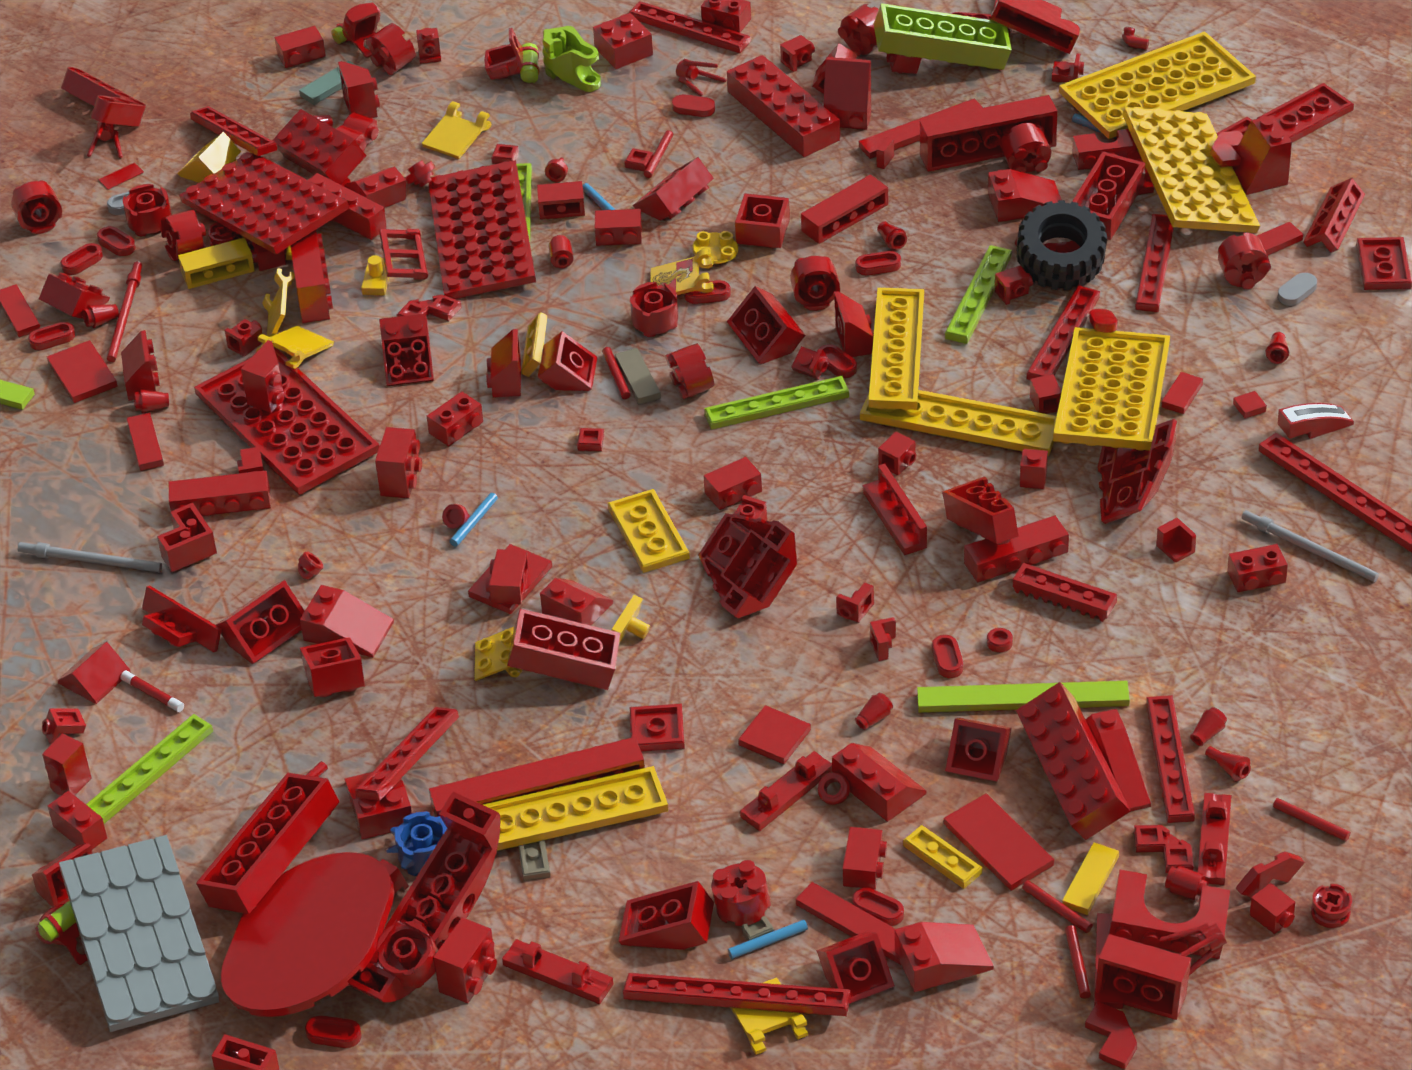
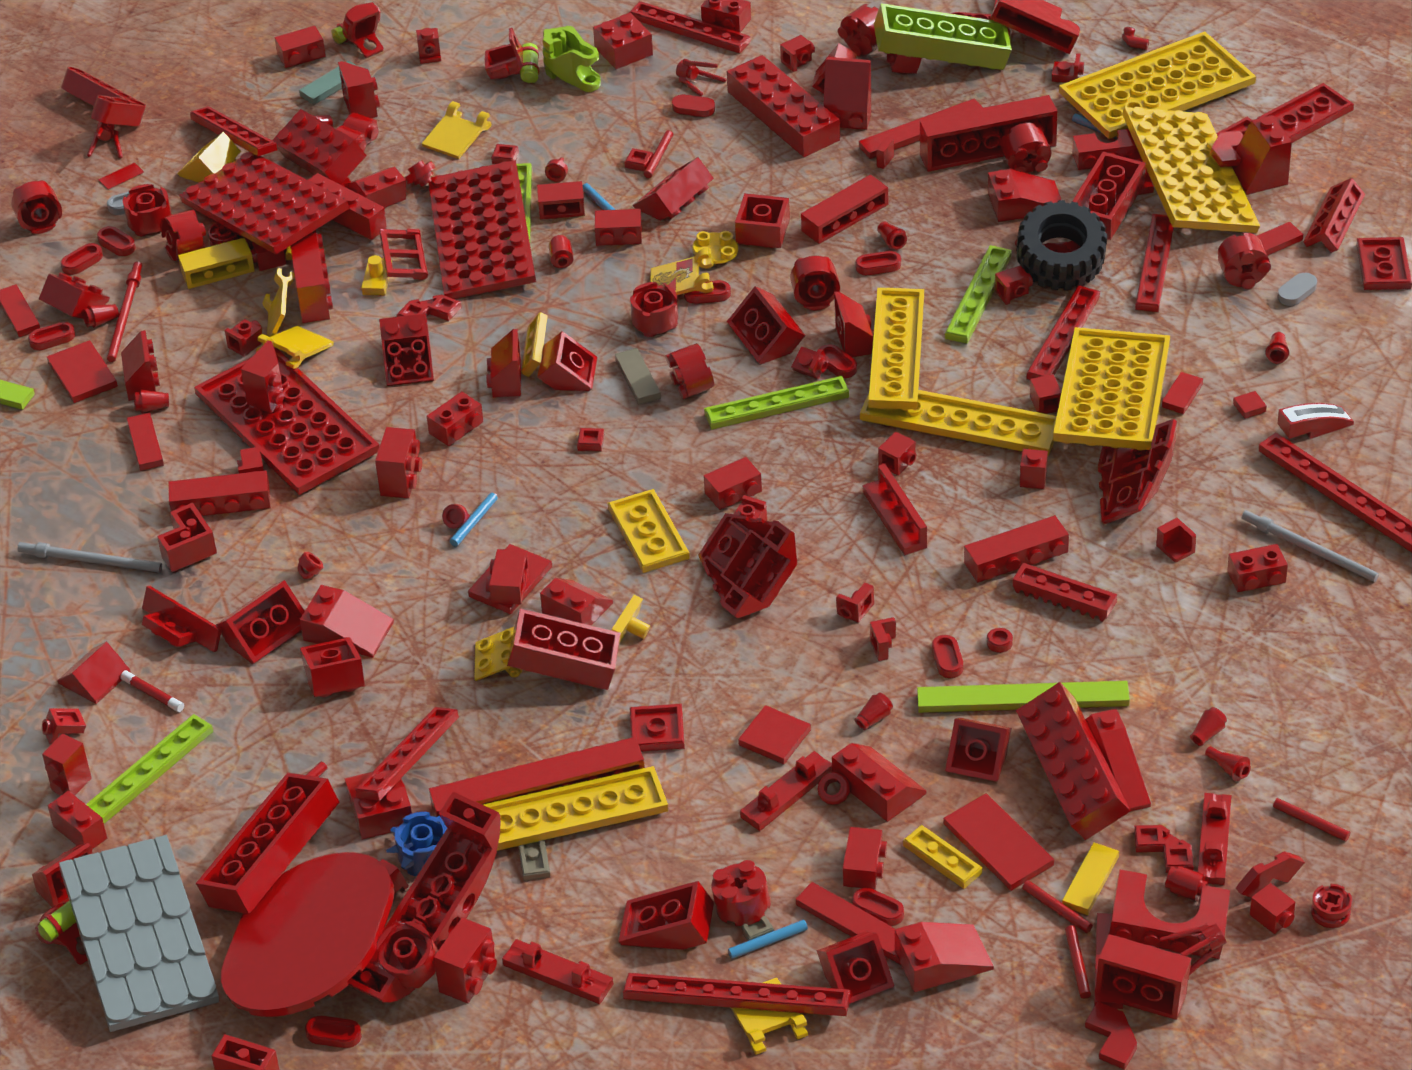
(390, 48): red brick -> none
(616, 373): red bar -> none
(981, 510): red wedge -> none
(1103, 320): red tile -> none
(1170, 759): red tile -> none

